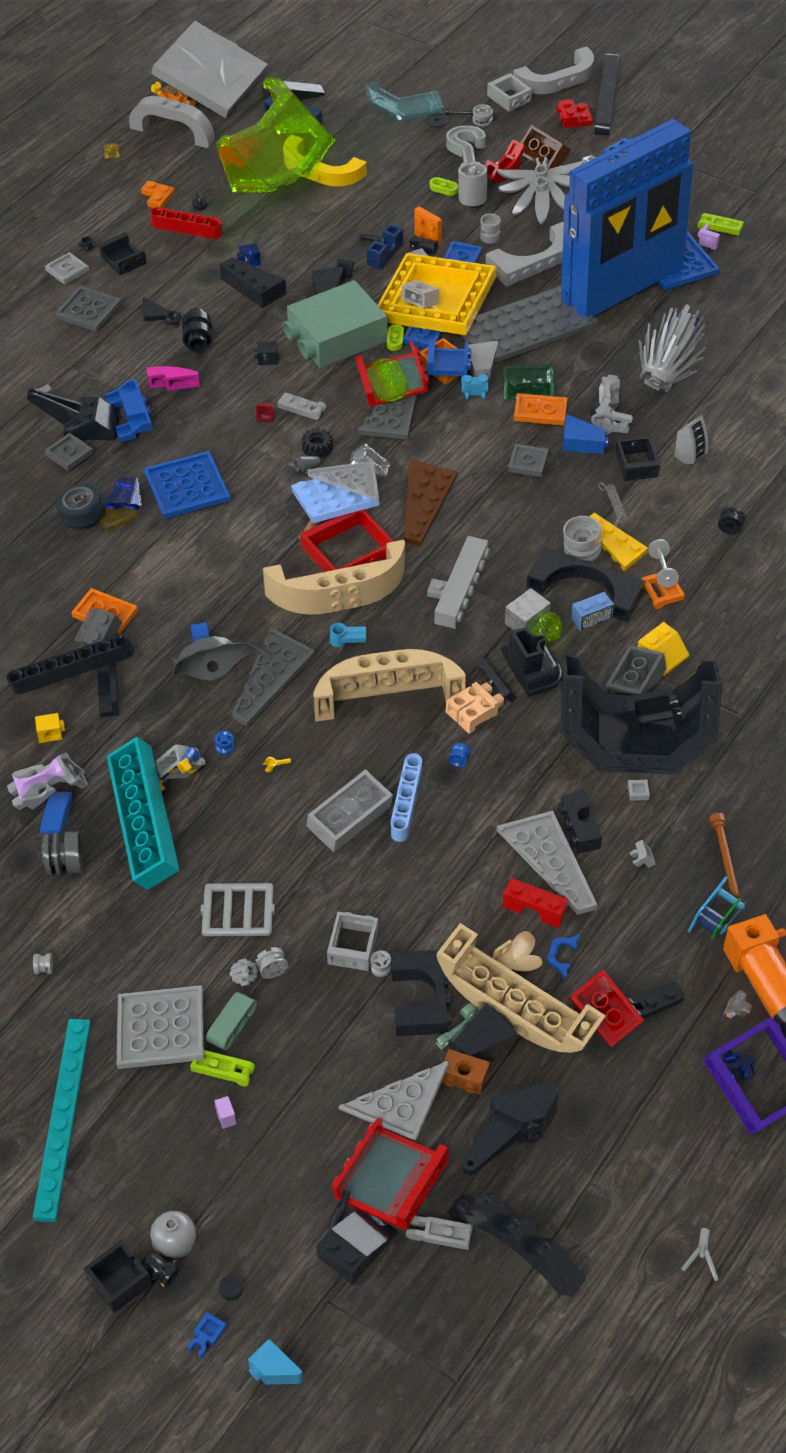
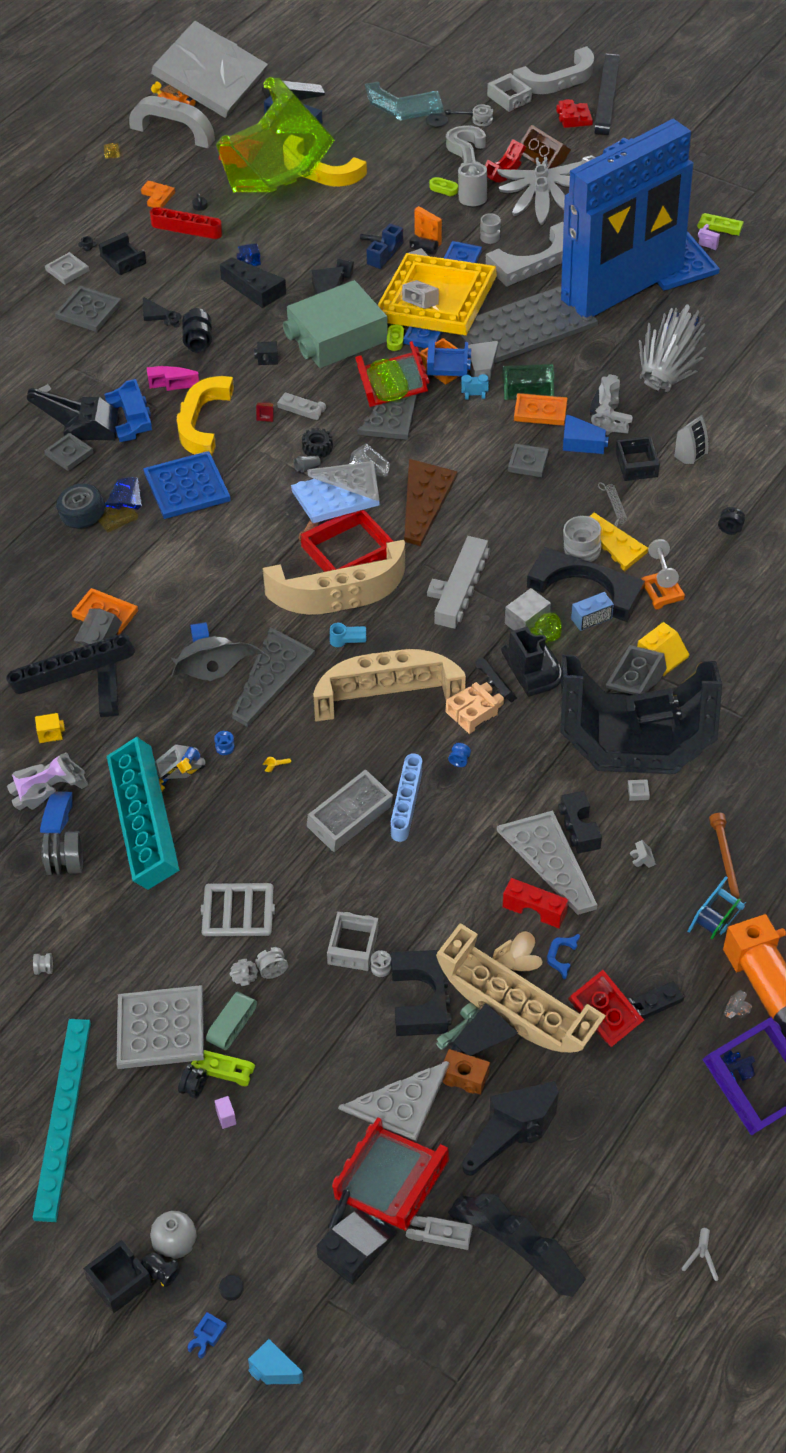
(192, 1081): none -> black wheel
(200, 393): none -> yellow arch

